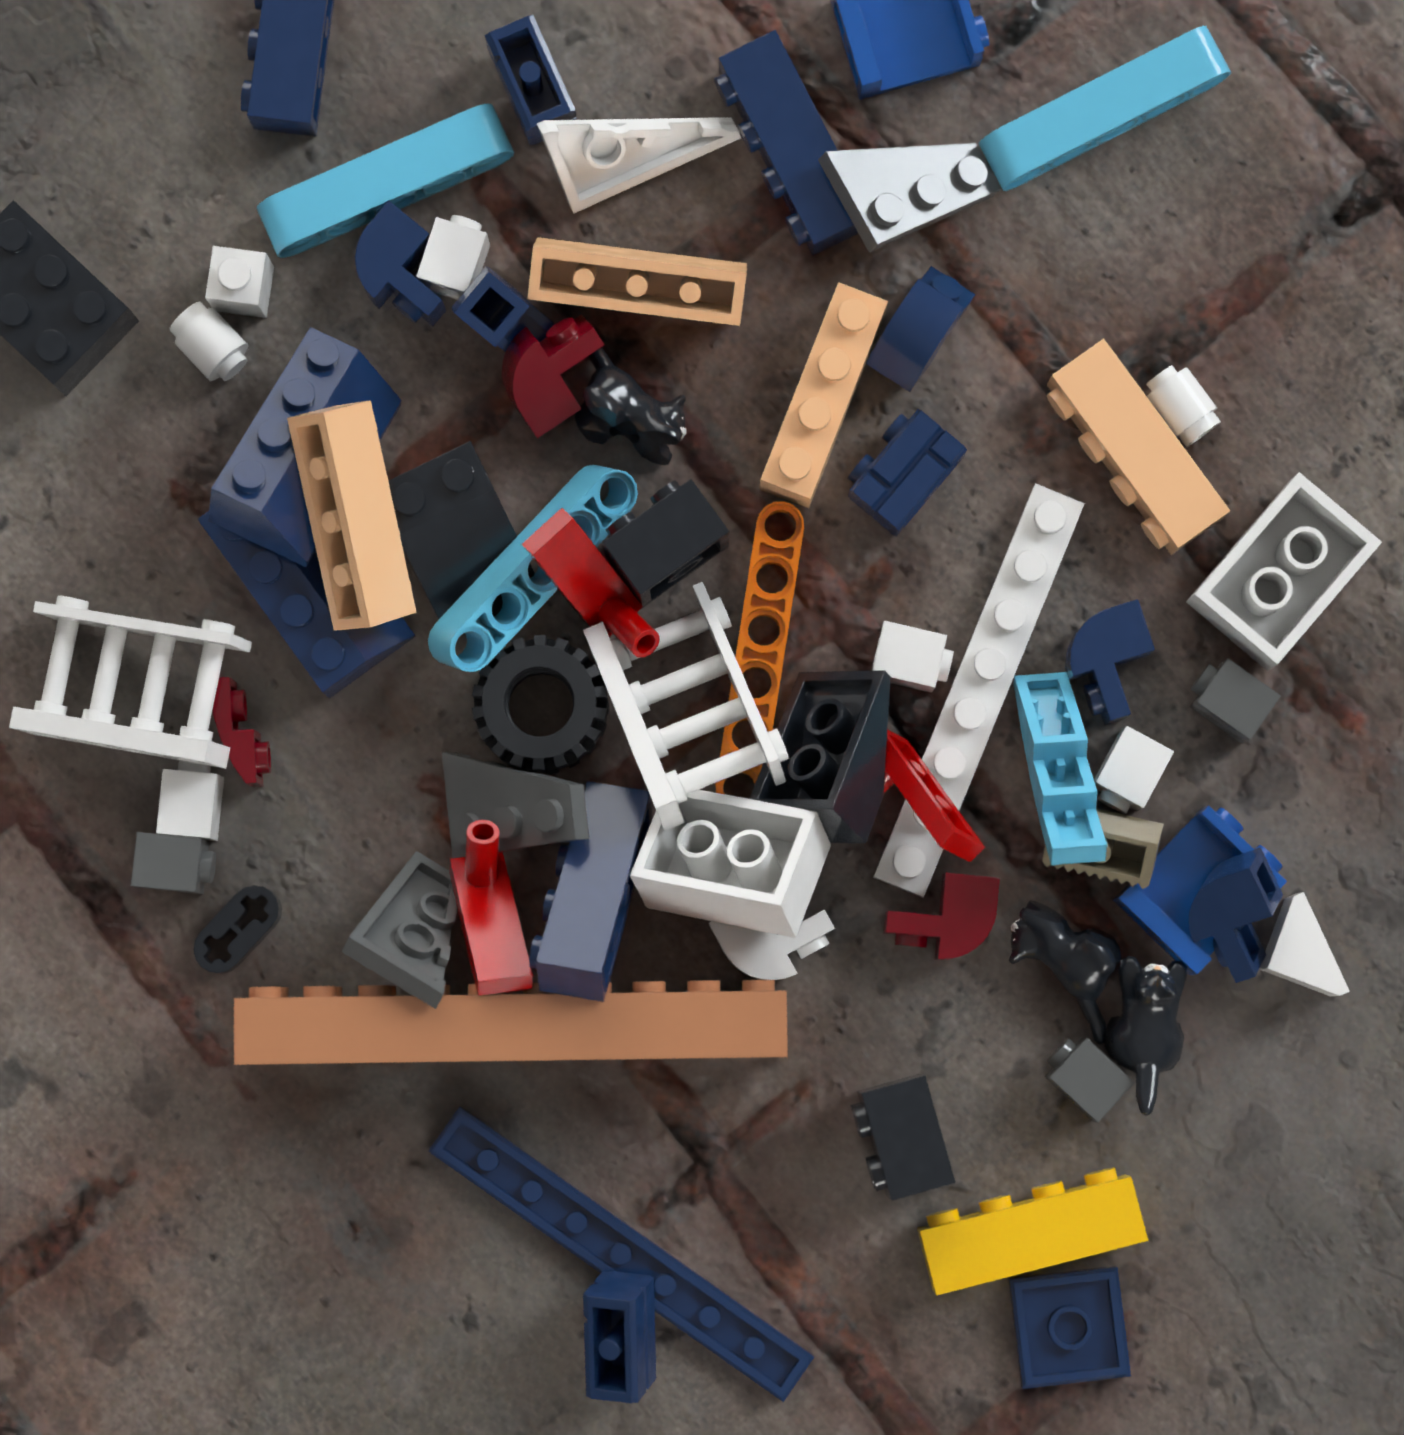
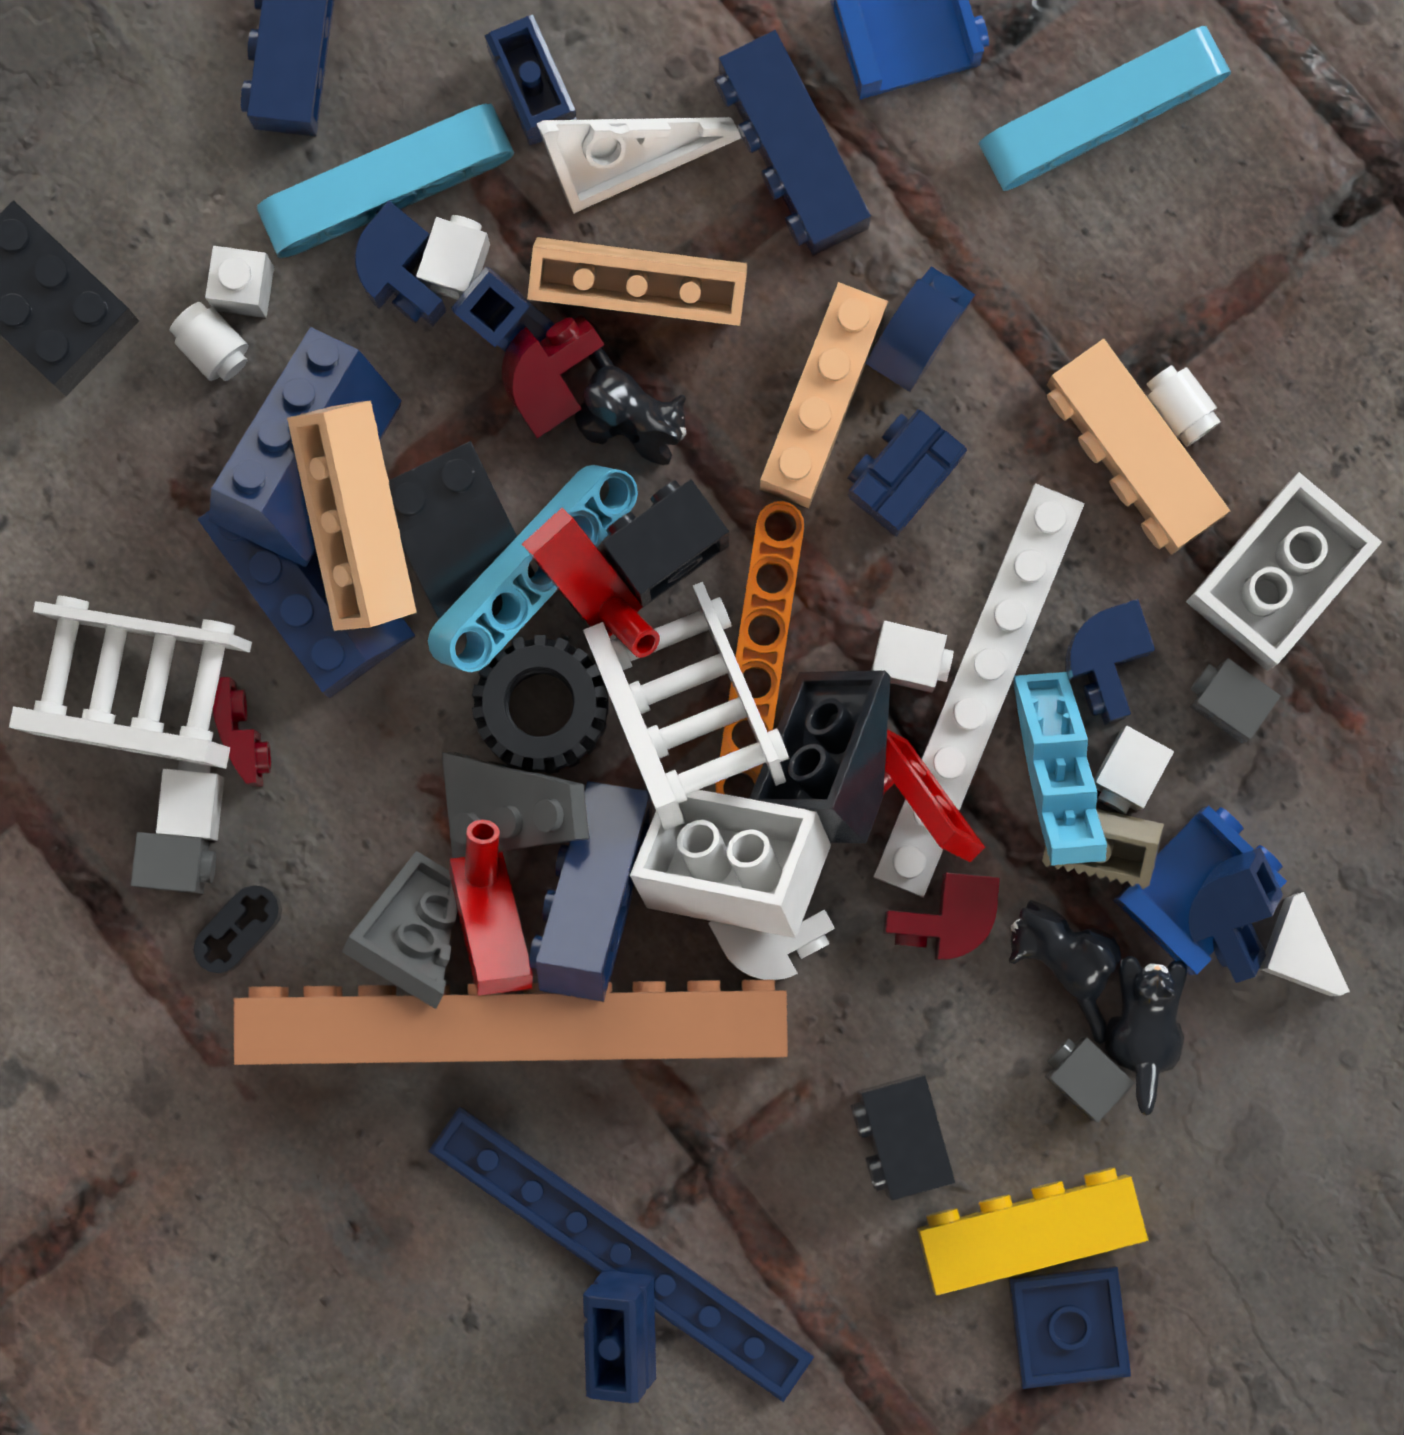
(907, 187): wing -> none

